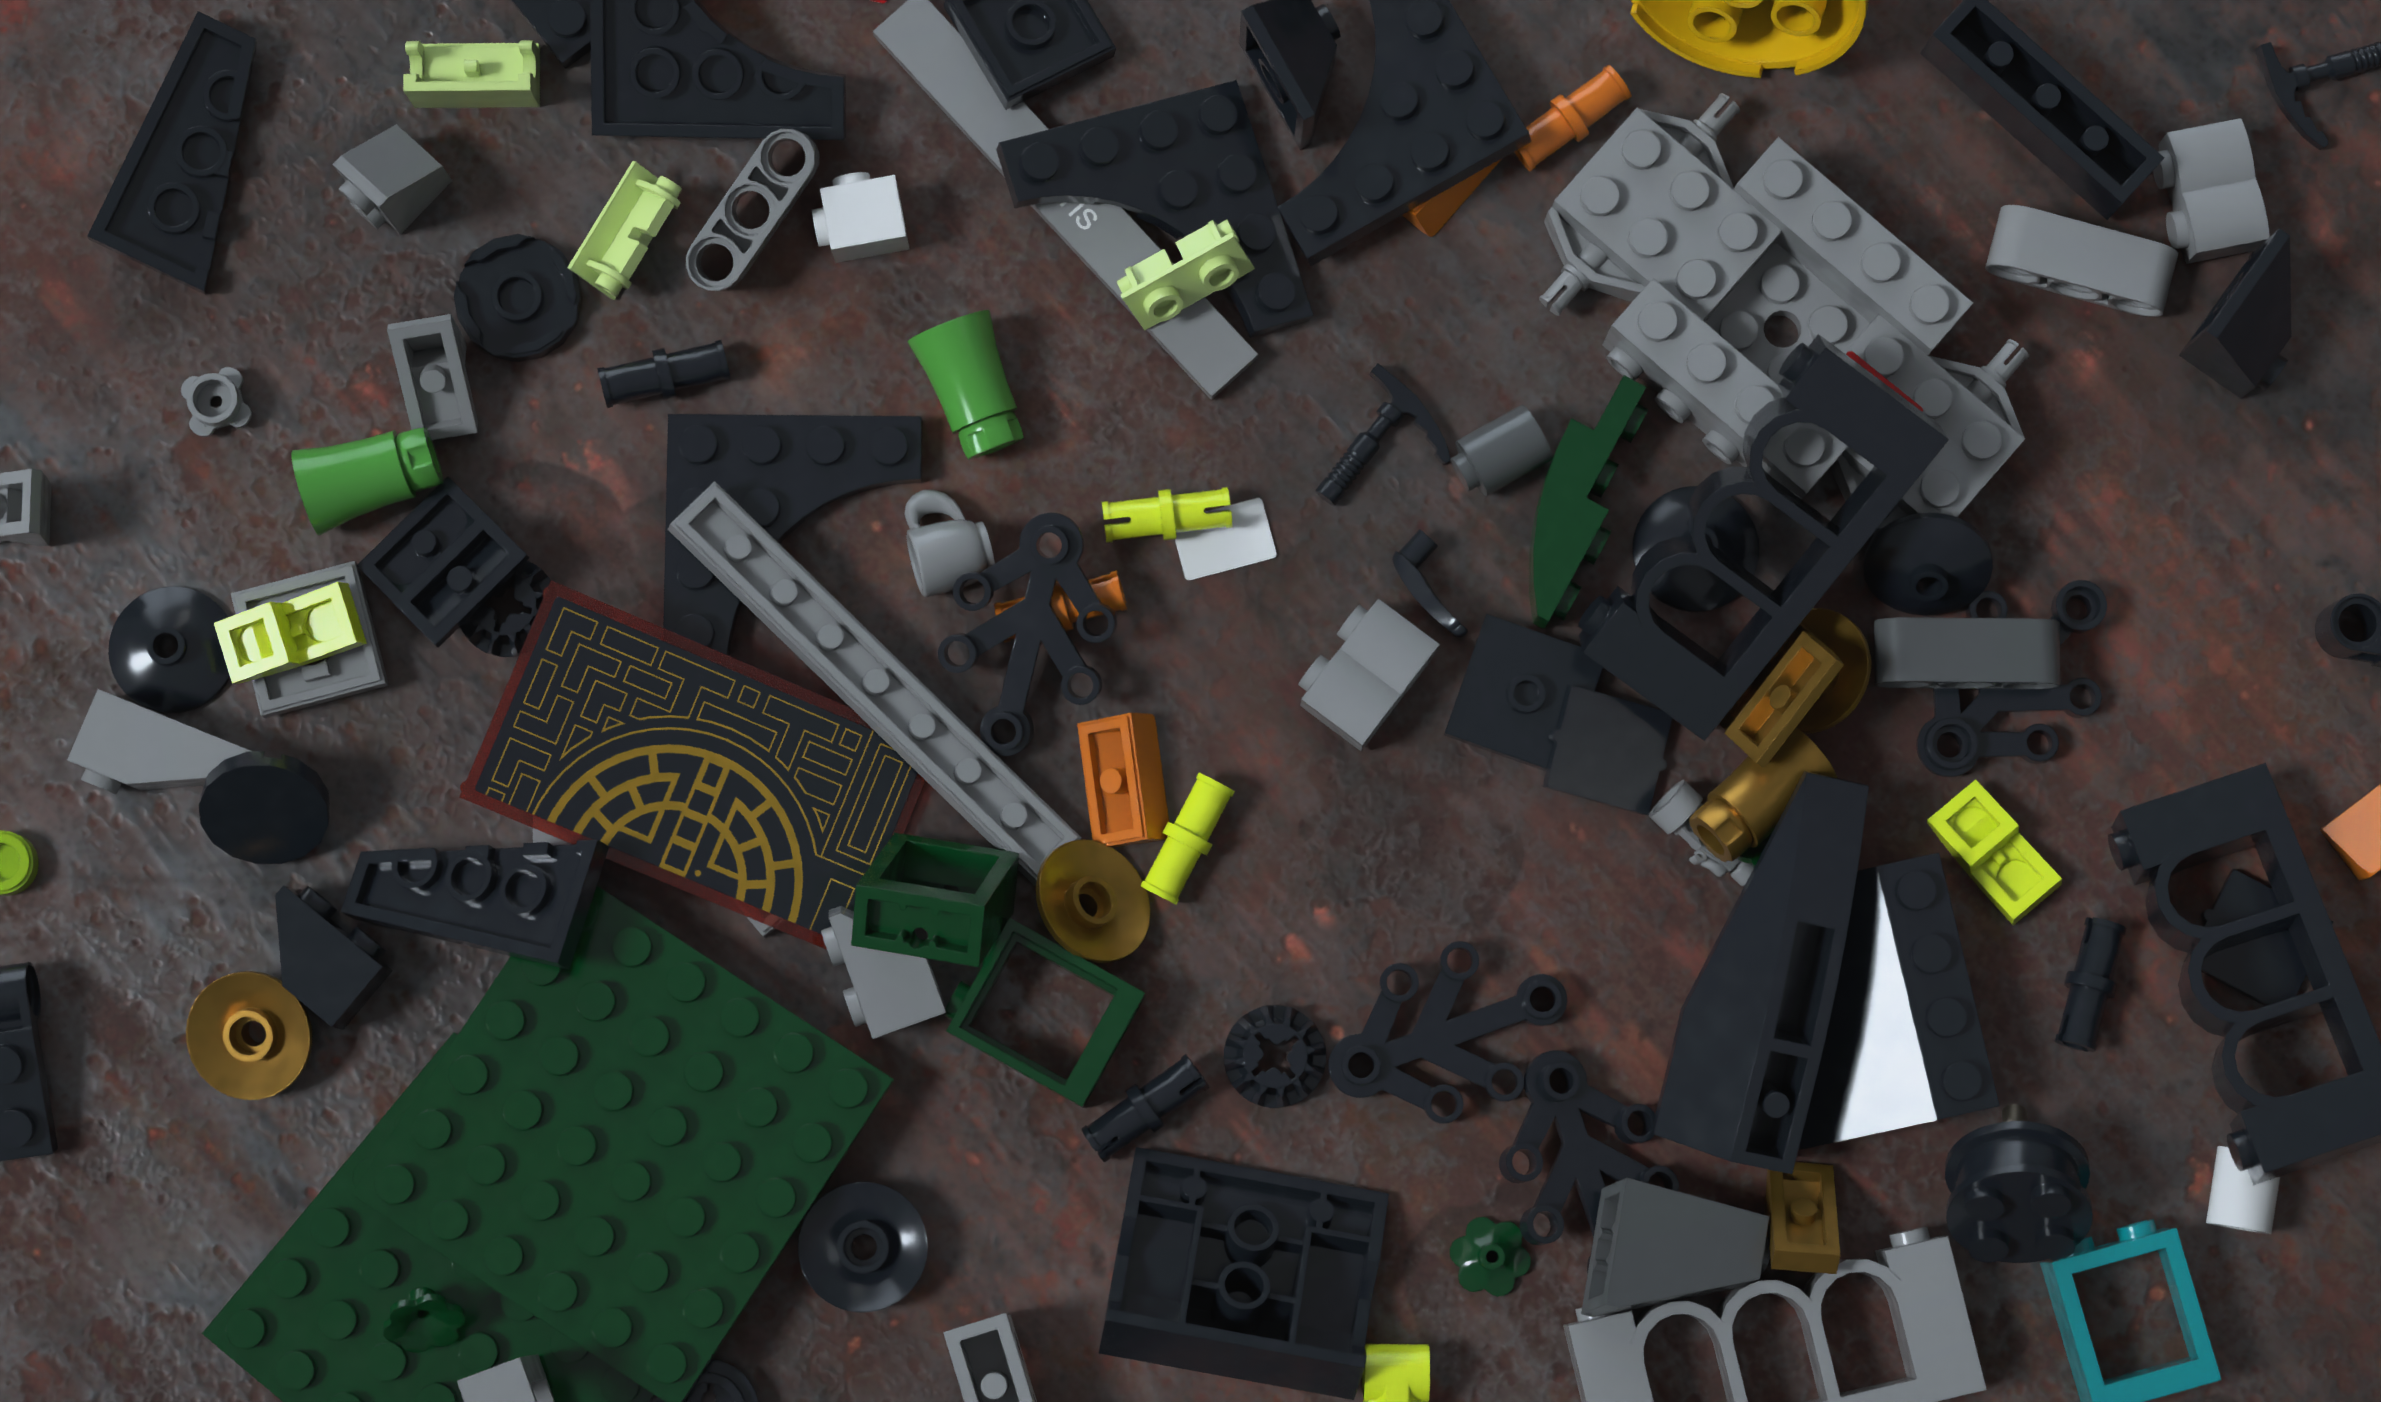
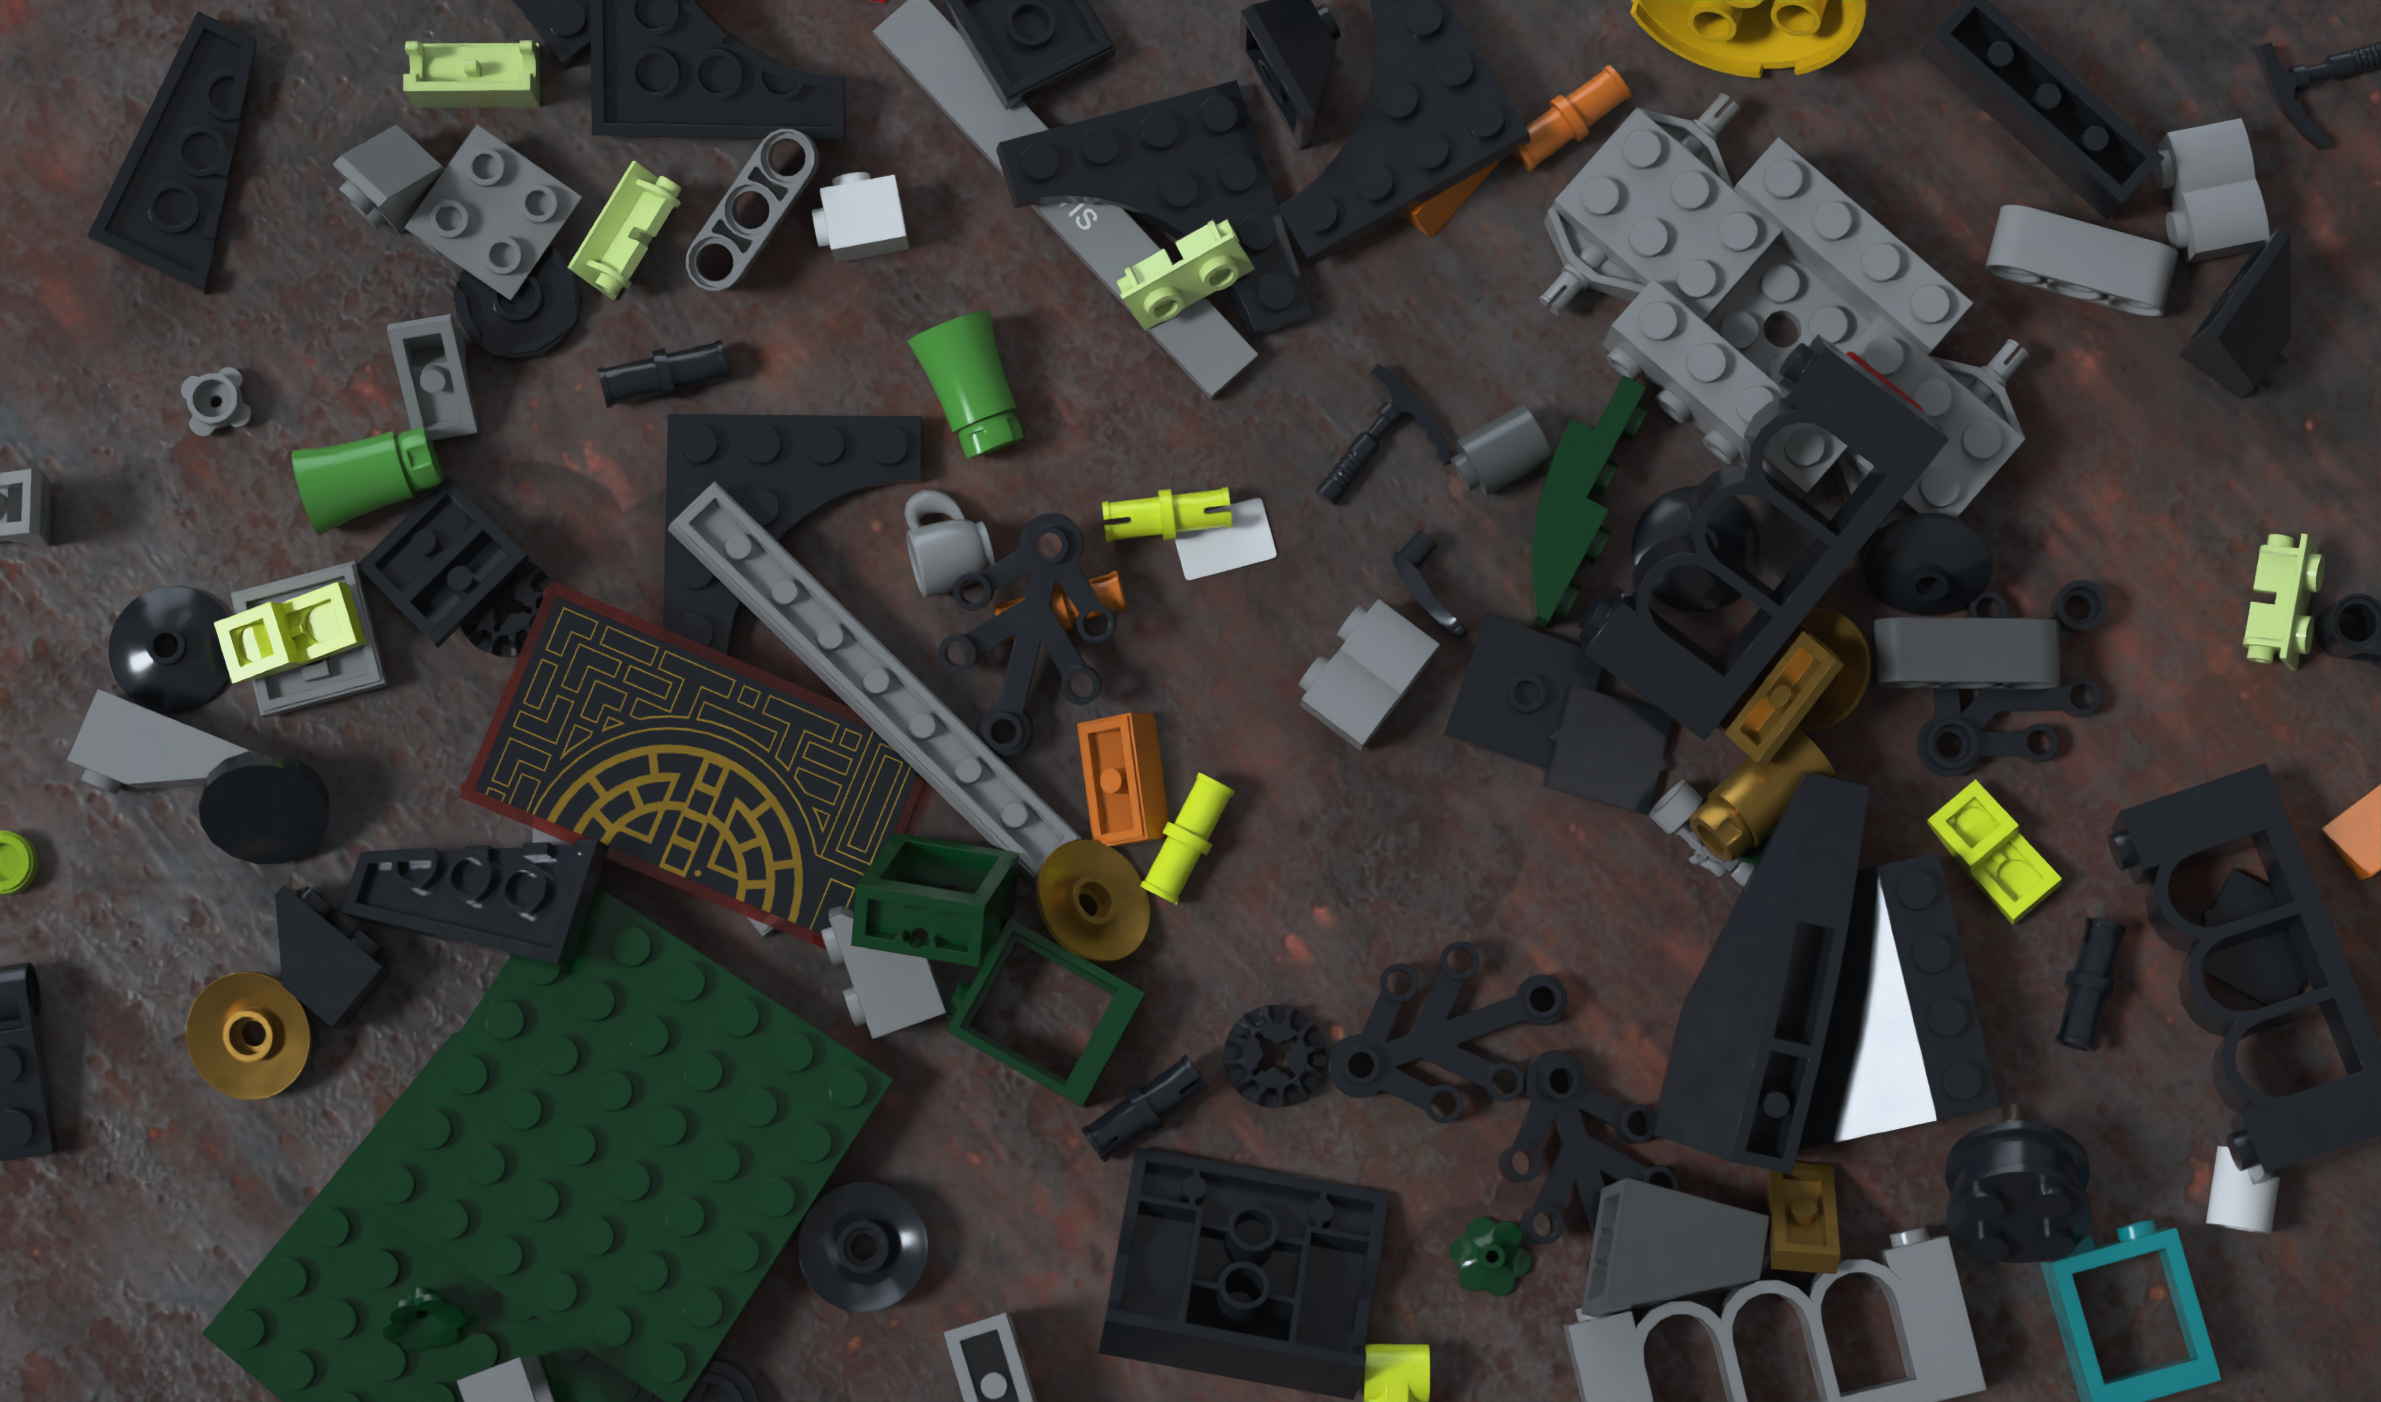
(493, 212): none -> light grey hinge
(2292, 577): none -> yellowish green hinge

